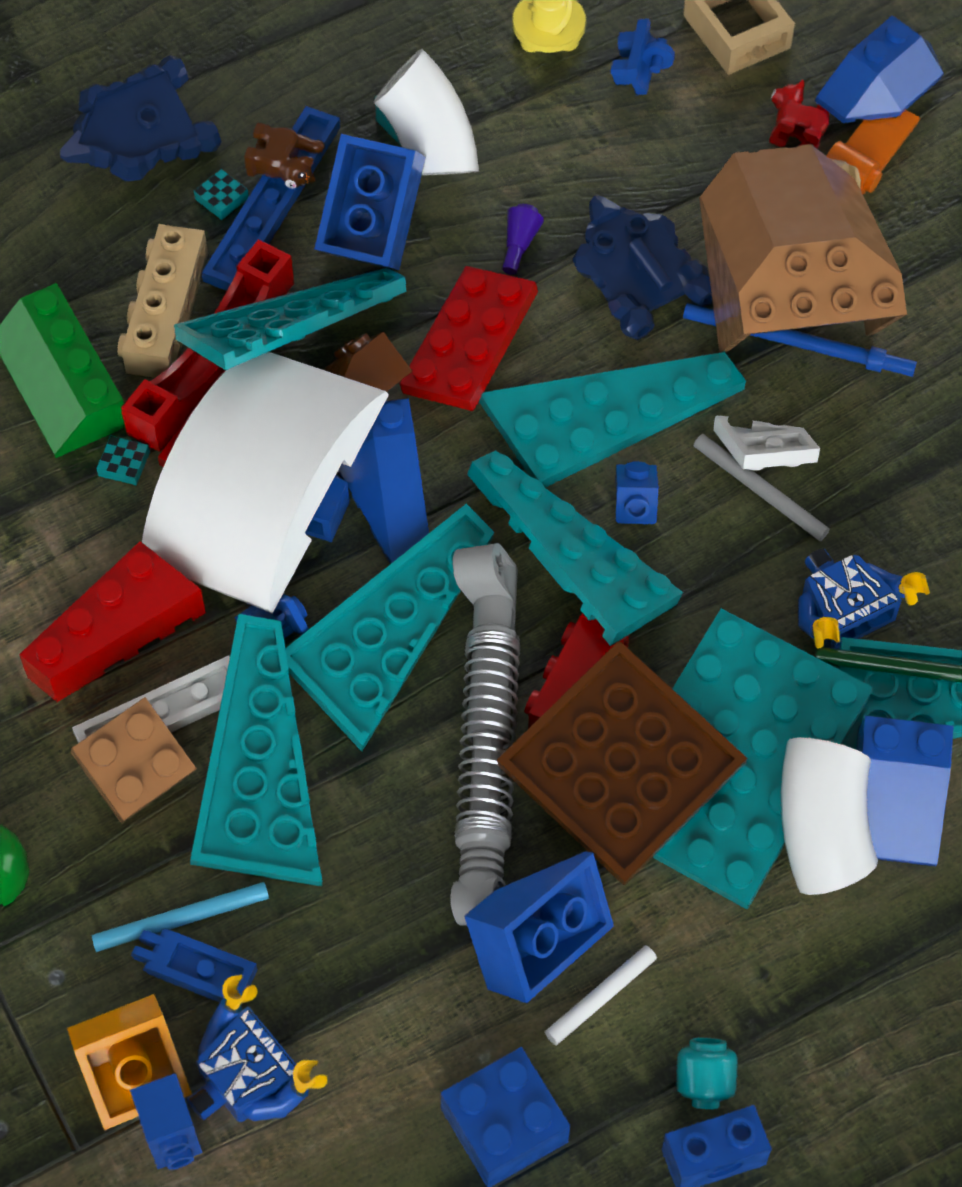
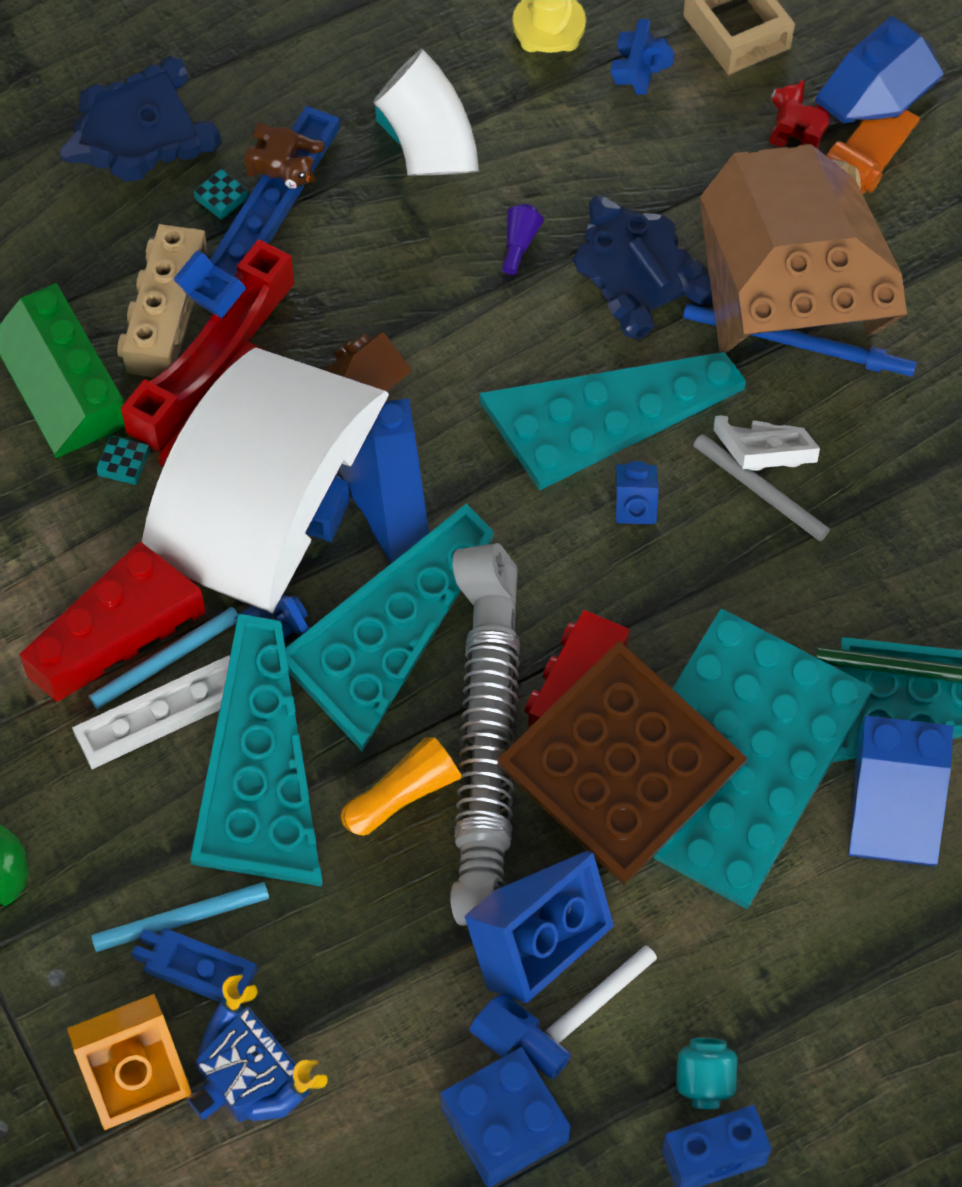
(133, 760): medium nougat brick -> none
(163, 658): none -> medium azure bar
(166, 1122): blue brick -> none
(209, 284): none -> blue bracket
(257, 328): teal wing -> none
(370, 202): blue brick -> none
(416, 775): none -> light orange piece
(469, 338): red plate -> none
(508, 1026): none -> blue piece
(577, 554): teal wing -> none
(826, 815): white brick -> none
(851, 598): torso -> none

